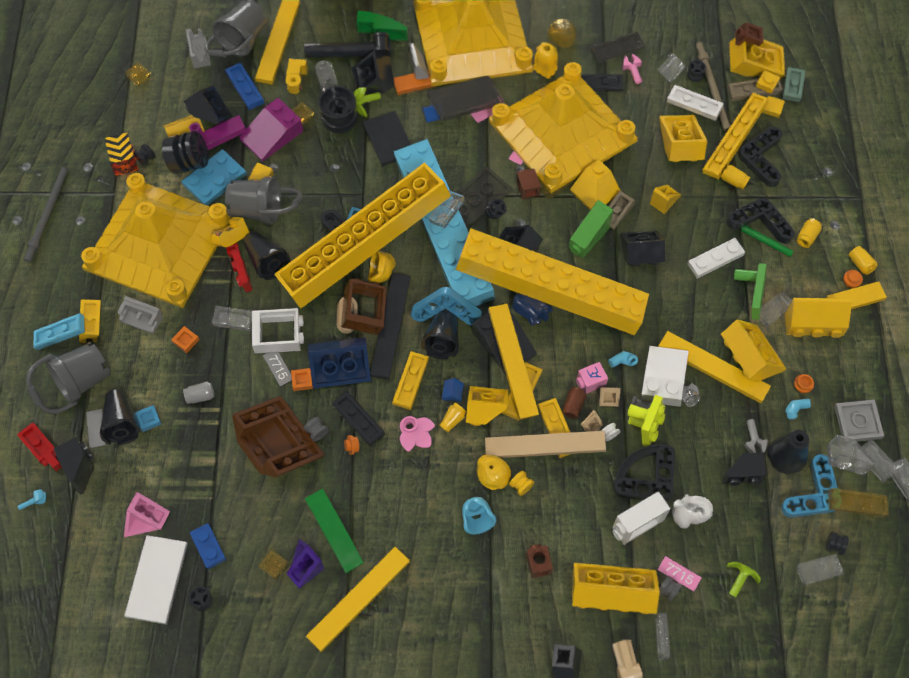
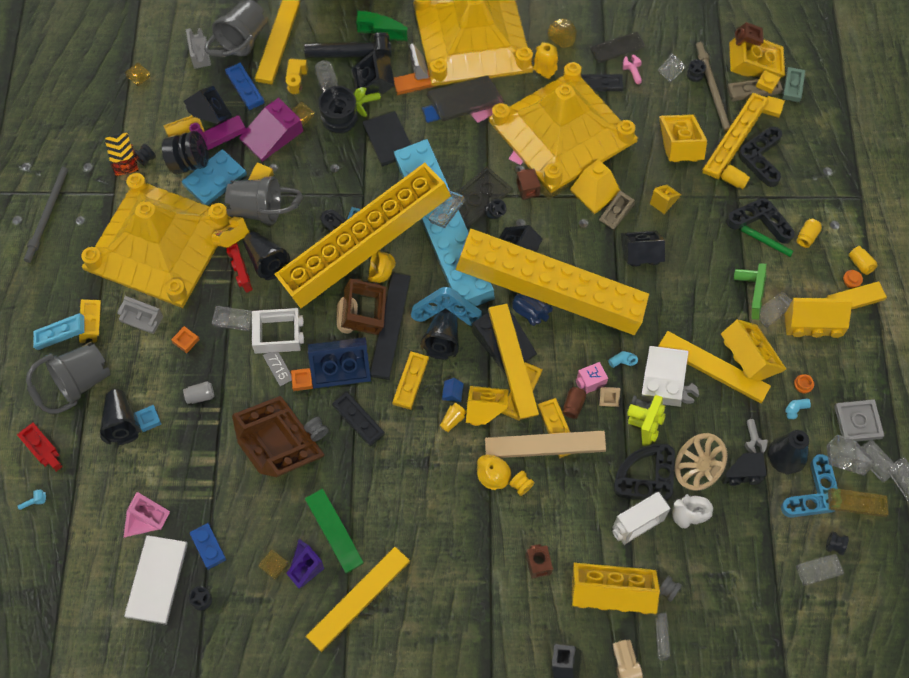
(76, 463): black slope -> none
(94, 422): light grey sticker -> none
(351, 444): orange plate -> none
(417, 435): bright pink plate -> none
(474, 507): medium azure hair -> none
(591, 229): bright green slope -> none
(592, 422): tan slope -> none
(611, 431): white bush -> none
(679, 573): bright pink sticker -> none
(694, 398): clear hinge -> none
(695, 102): white plate -> none
(704, 464): none -> tan wheel
(716, 258): white plate -> none
(744, 572): lime plant -> none

